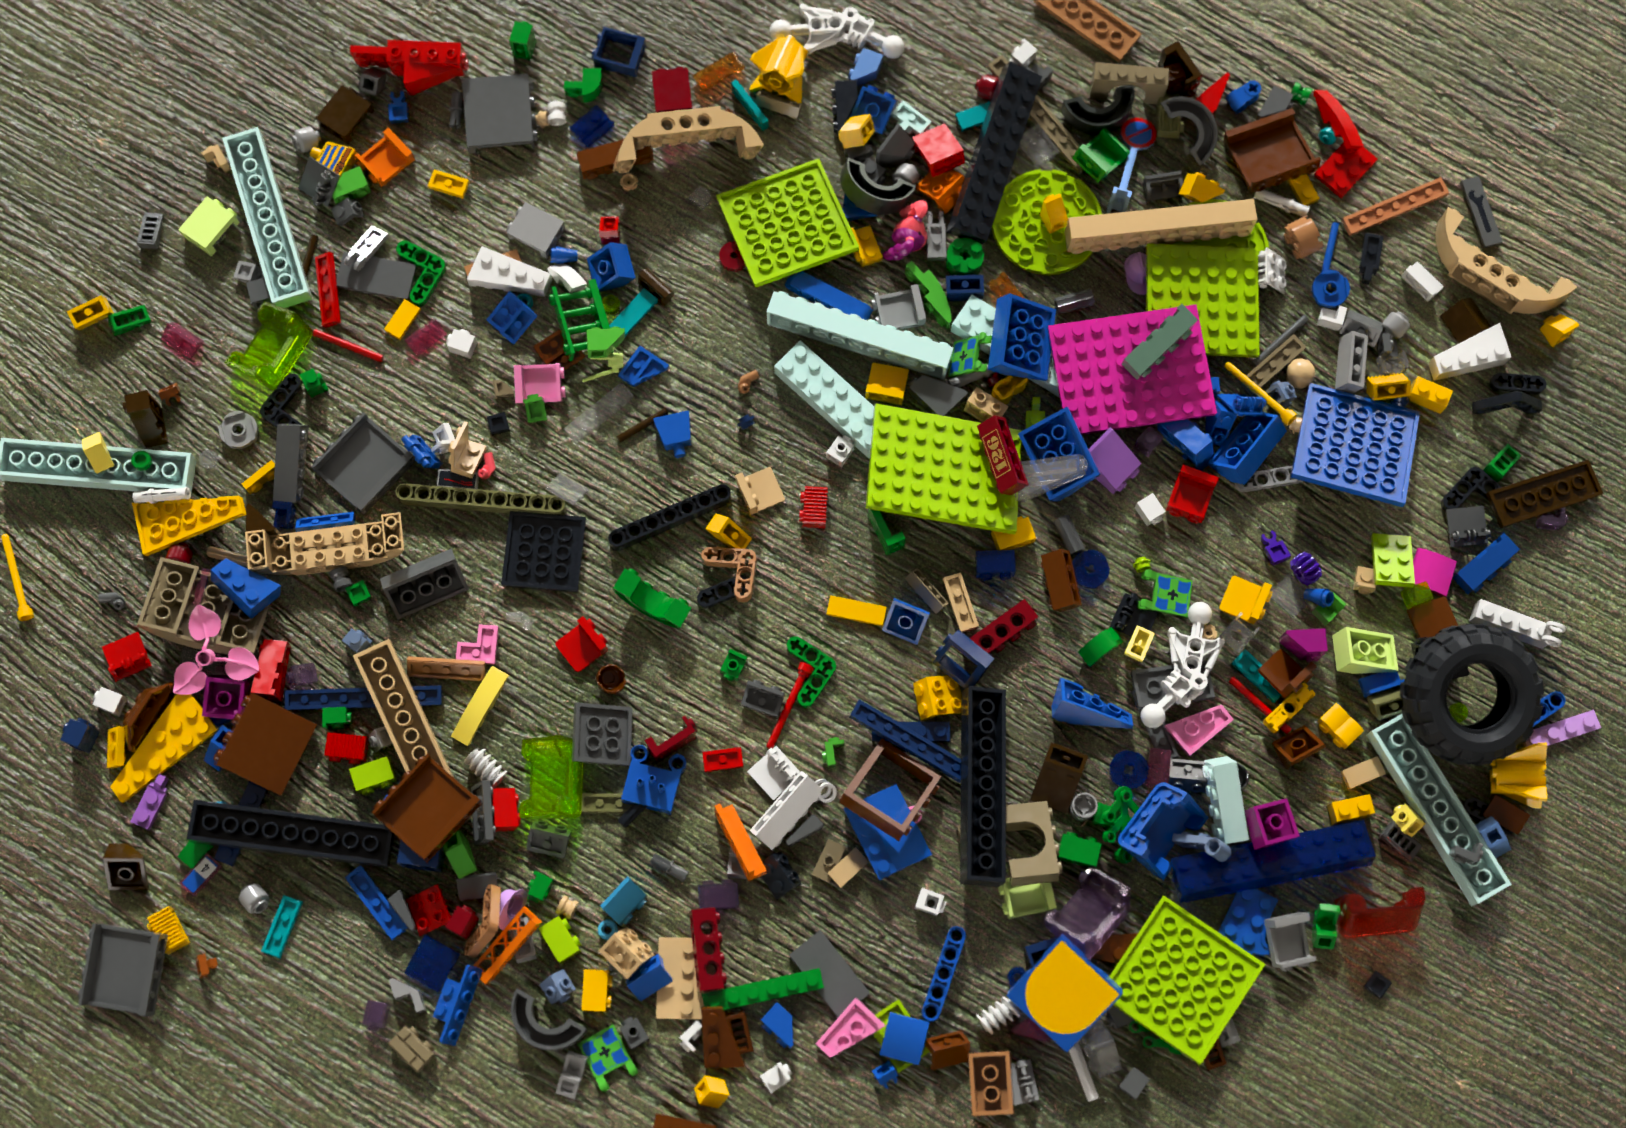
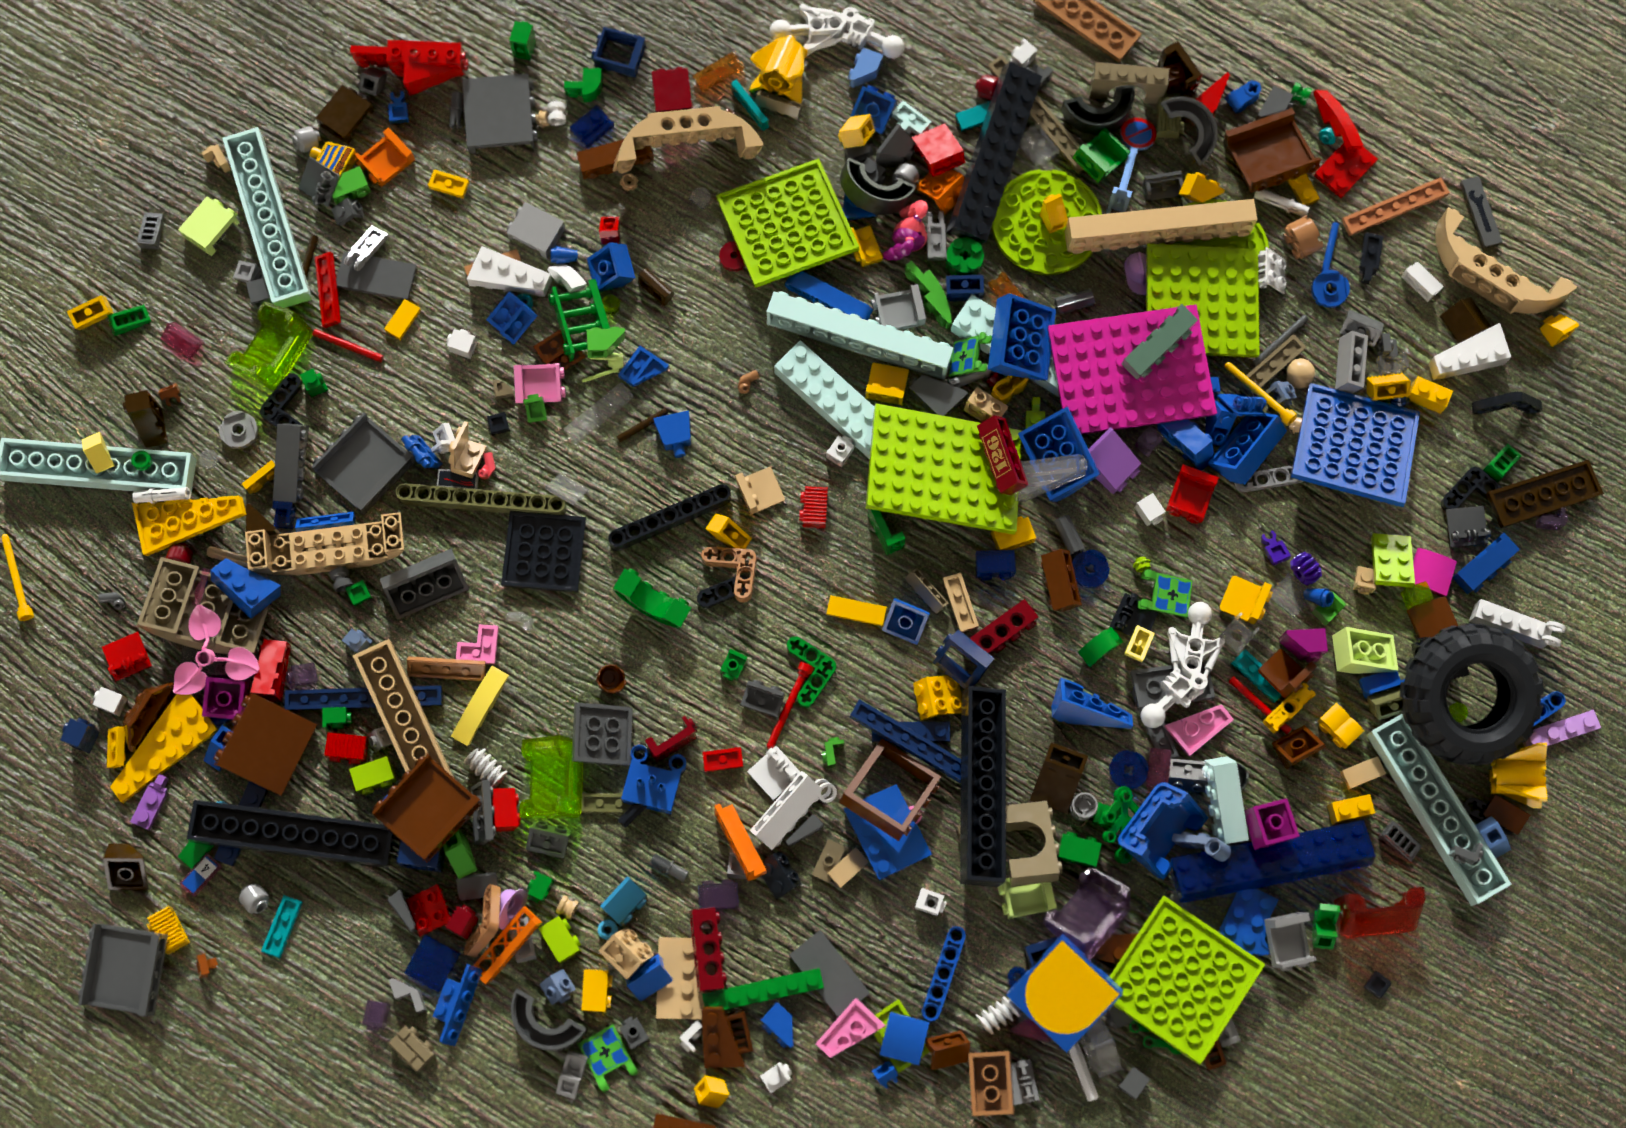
(376, 902): blue plate -> none
(425, 337): clear pink slope -> none
(429, 271): green beam -> none
(582, 645): red bracket -> none
(635, 311): teal tile -> none
(746, 421): dark blue plate -> none
(845, 98): black slope -> none
(1211, 629): tan plate -> none
(1332, 319): white panel -> none
(1396, 324): light grey head -> none
(1407, 819): light yellow brick -> none
(1525, 379): black beam -> none

